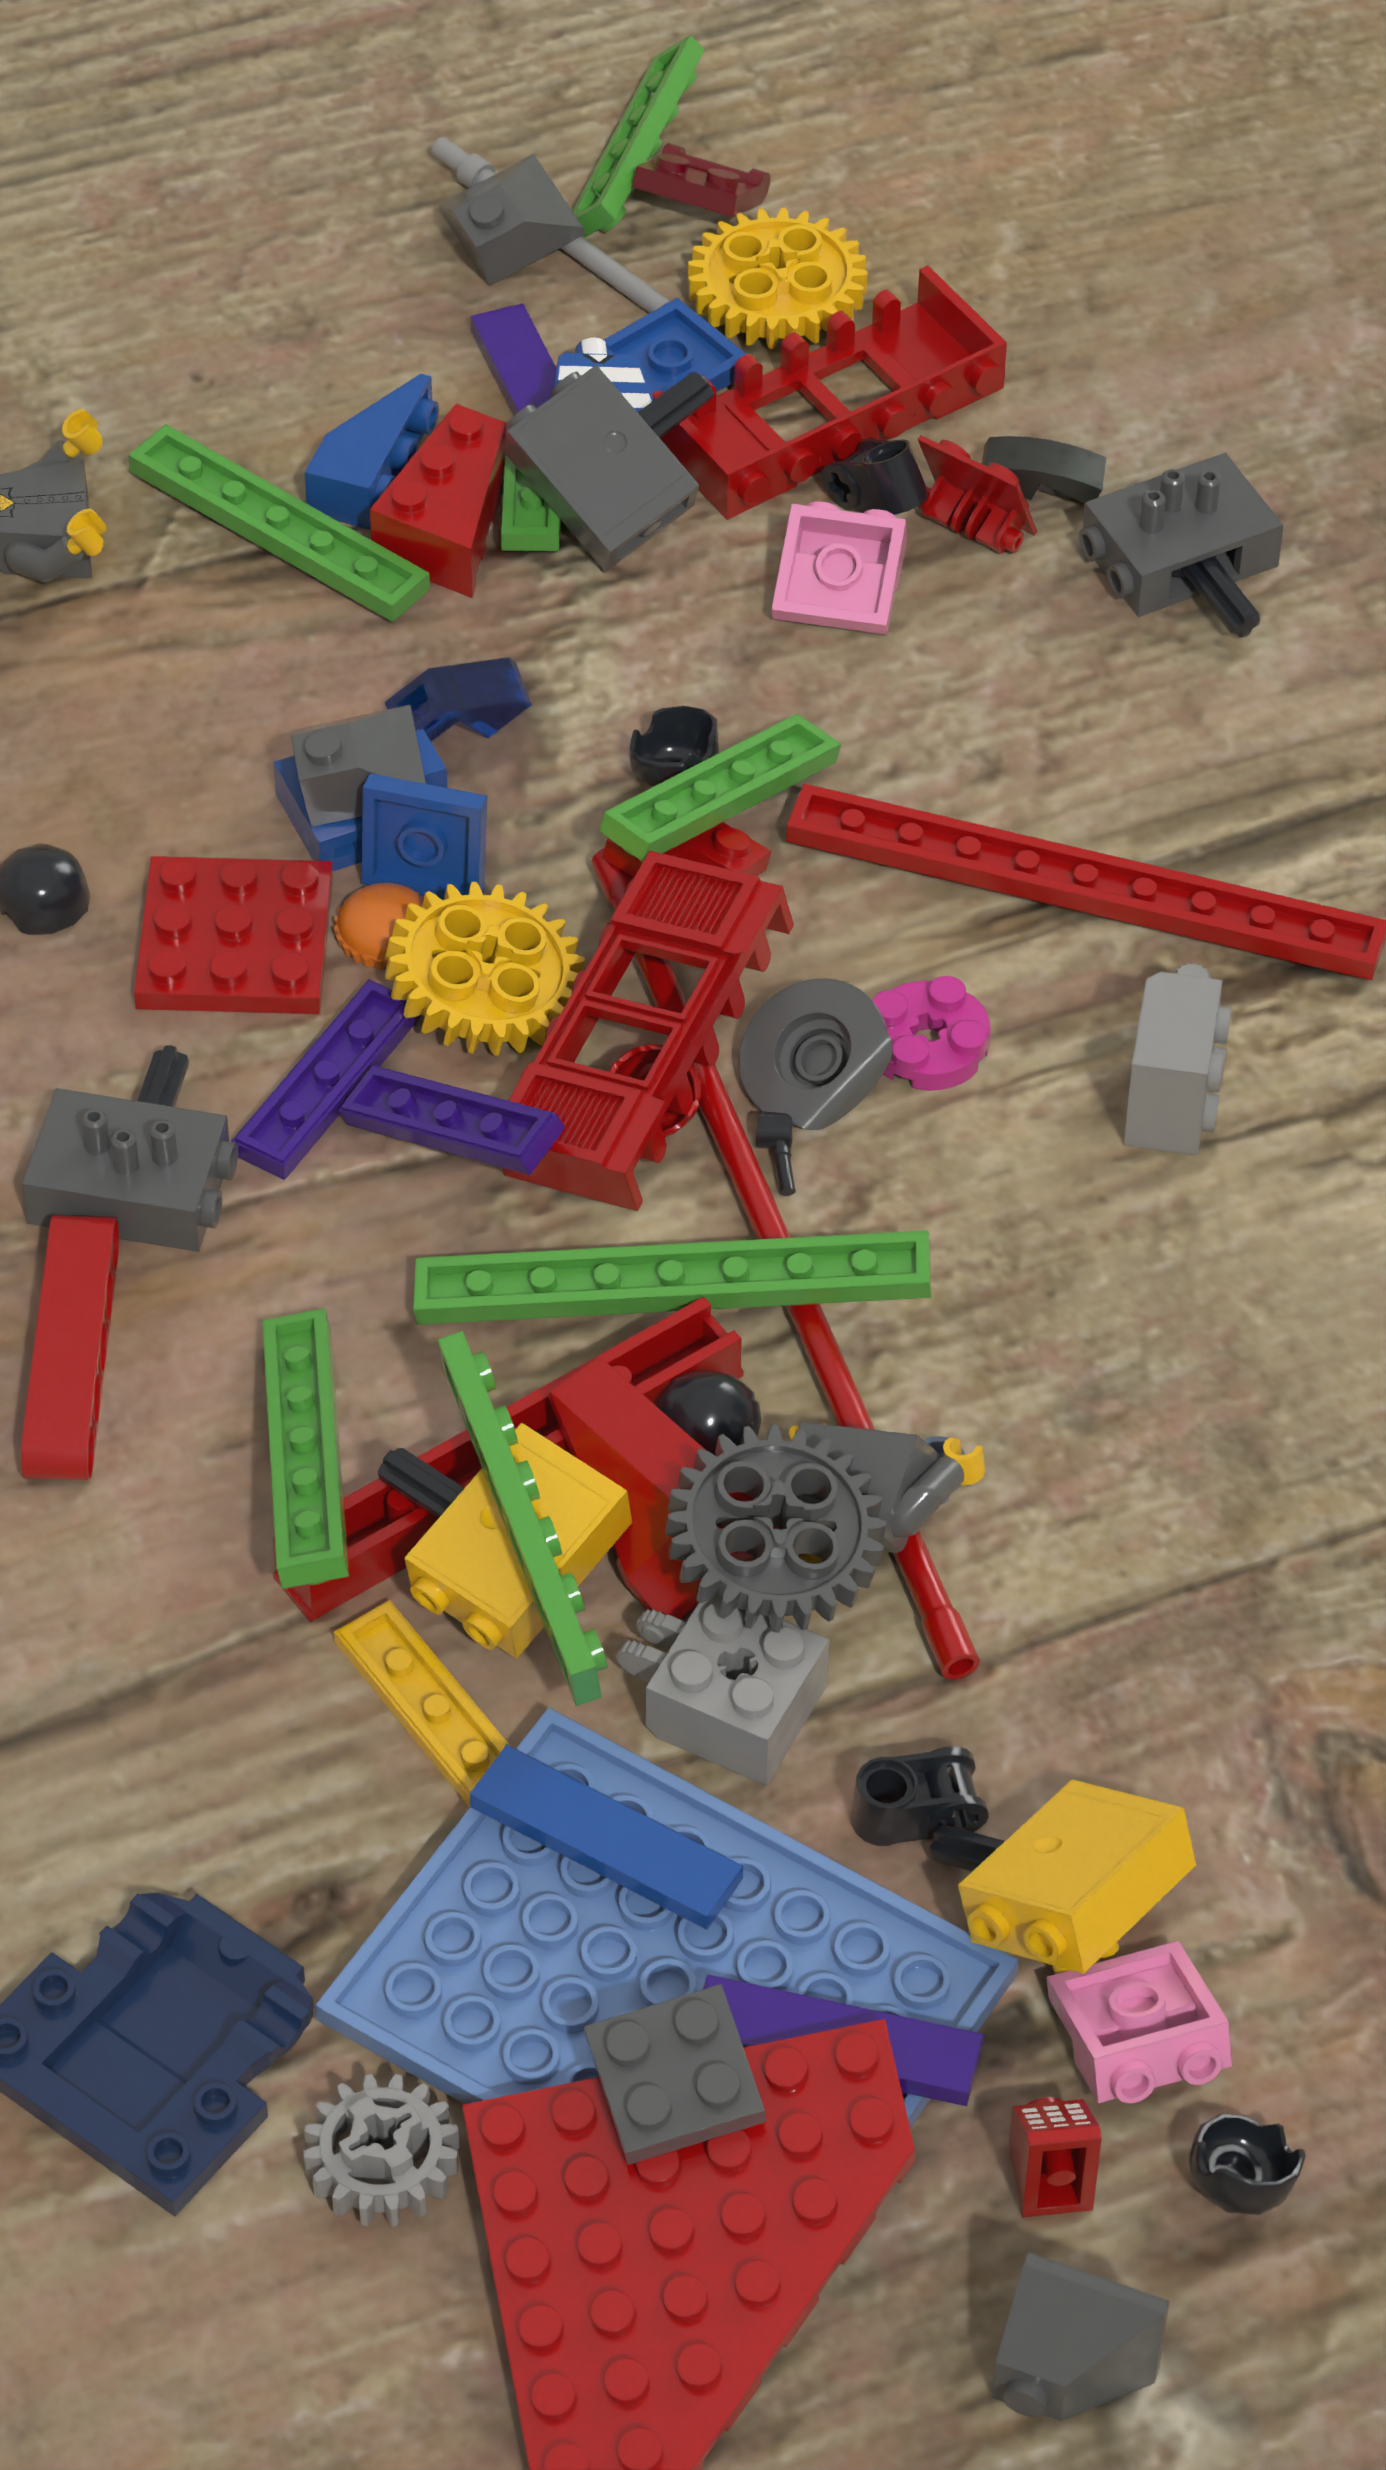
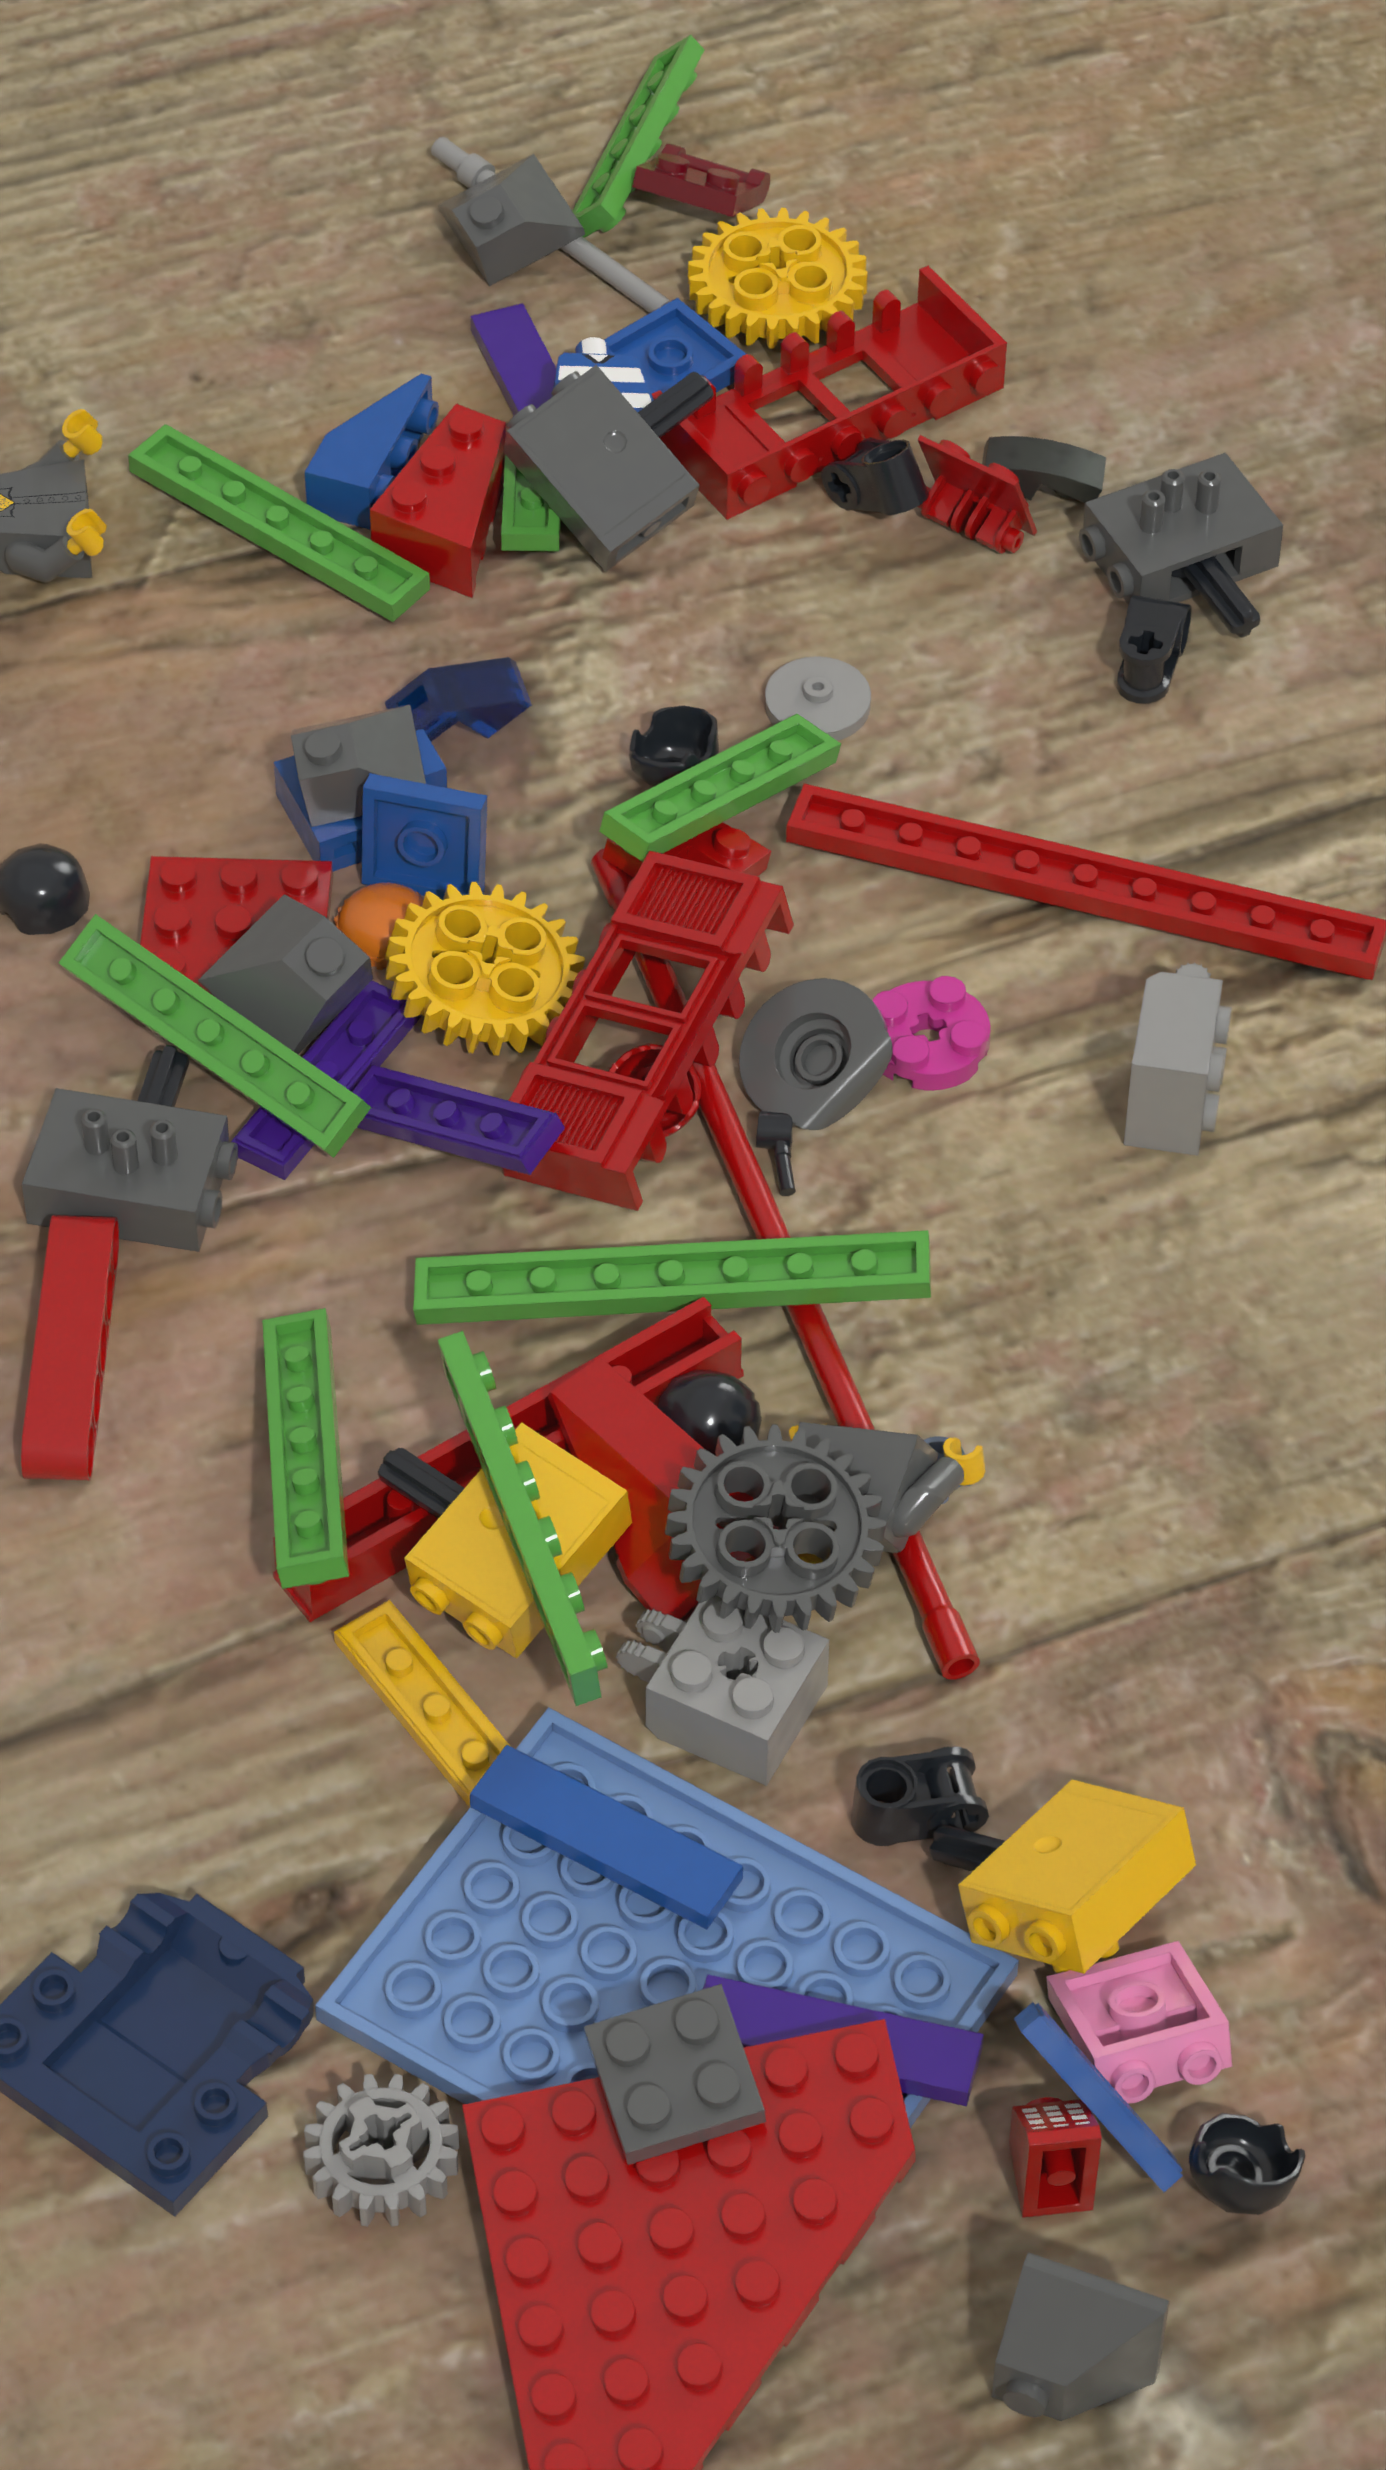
(215, 1036): none -> bright green plate
(290, 973): none -> dark grey slope
(821, 691): none -> light grey piece
(840, 567): bright pink plate -> none
(1099, 2096): none -> blue tile
(1150, 647): none -> black piece

